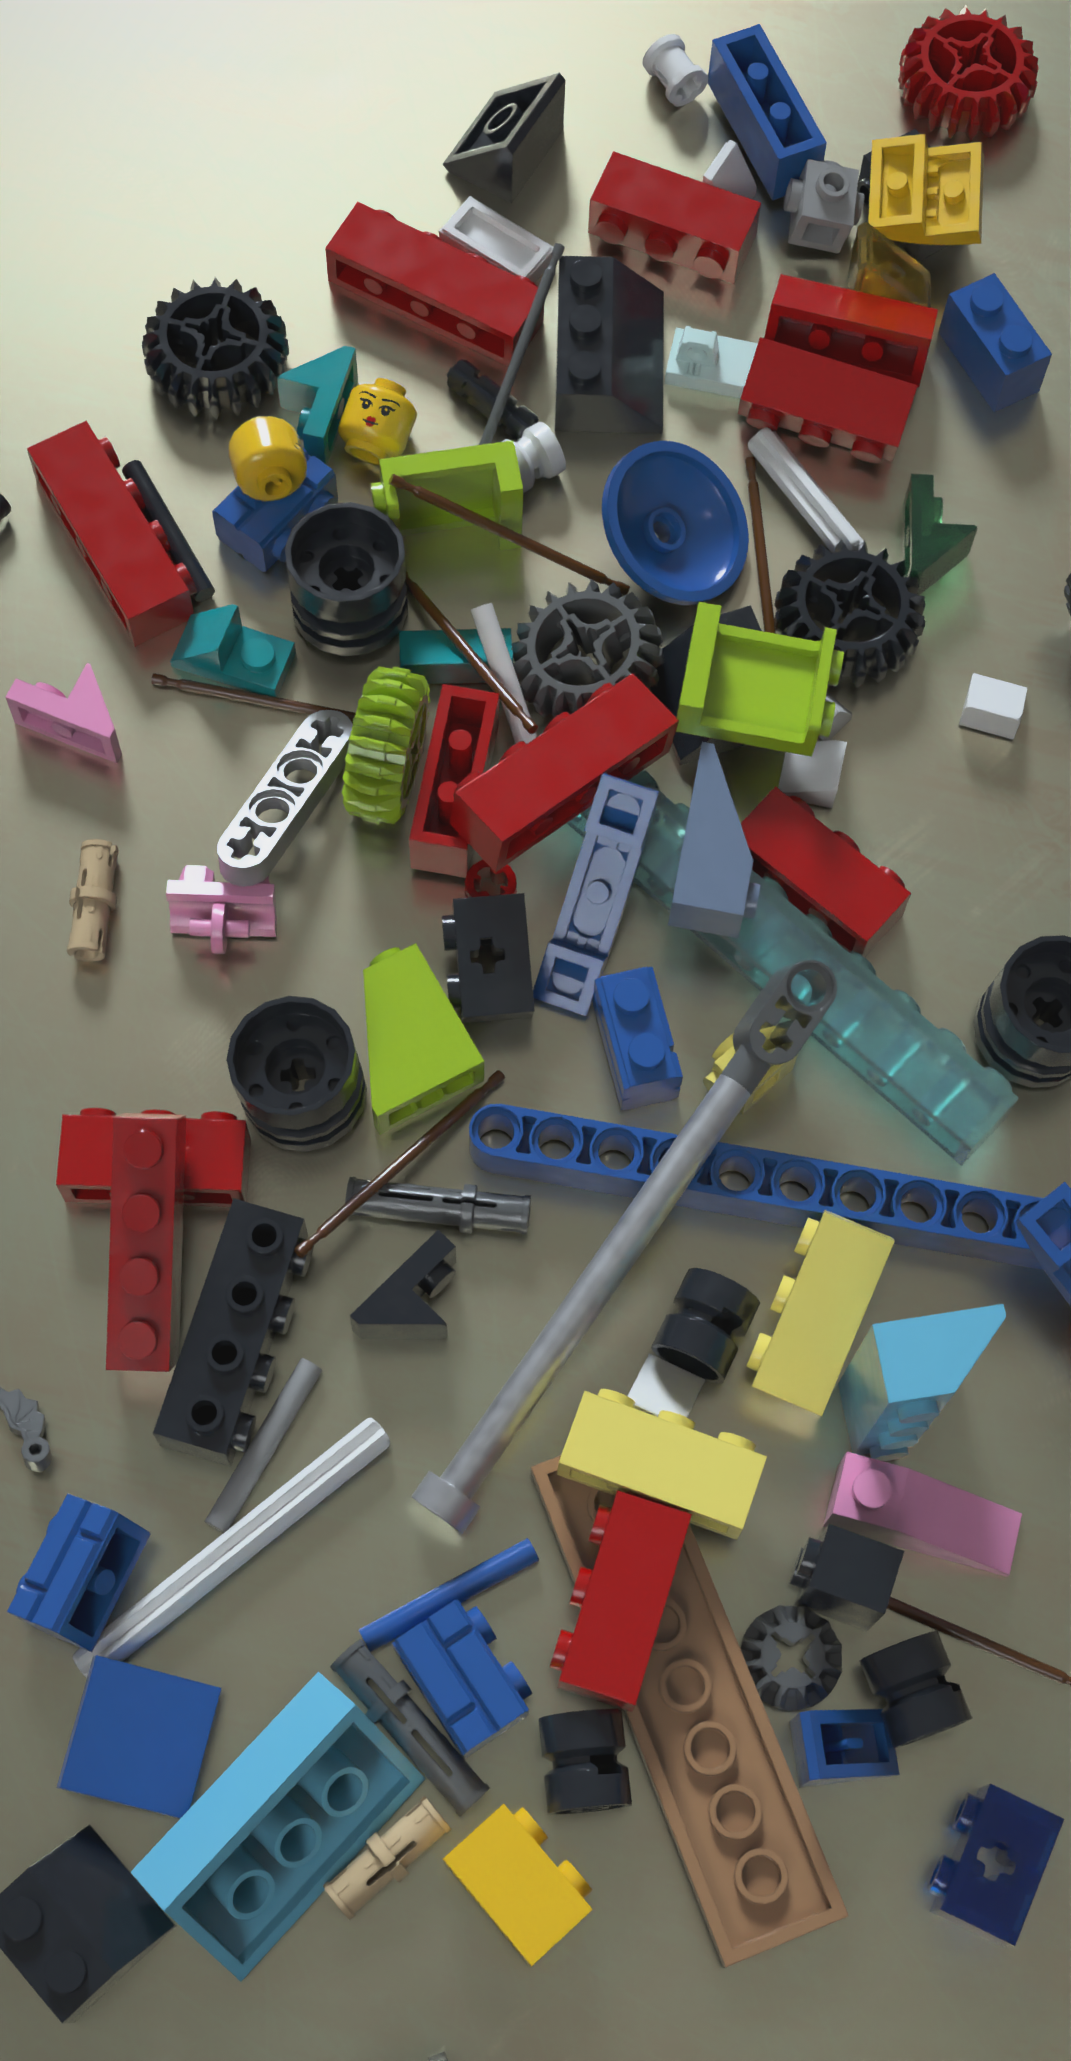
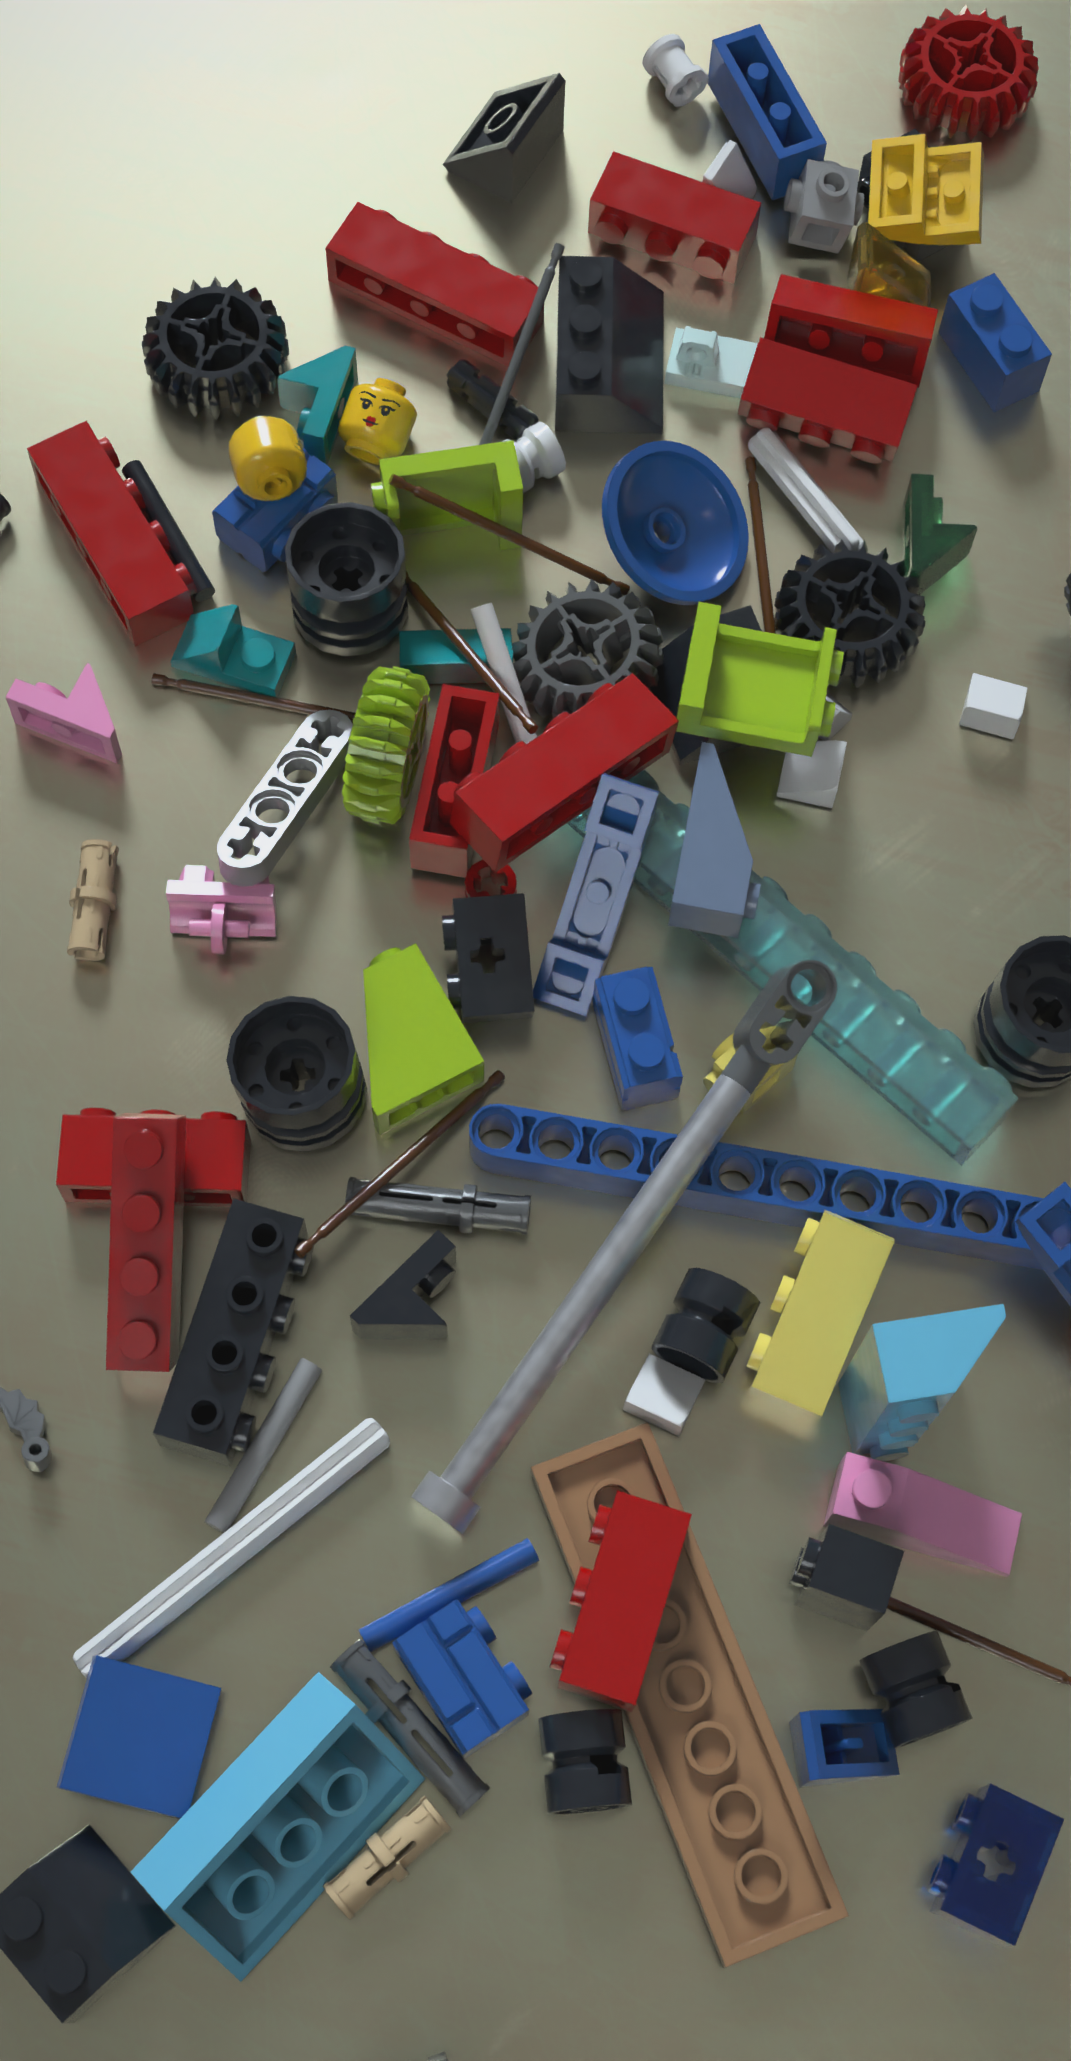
(79, 1572): blue brick -> none
(497, 239): white tile -> none
(519, 1883): yellow brick -> none
(662, 1461): light yellow brick -> none
(823, 1657): dark grey gear -> none
(824, 872): red brick -> none

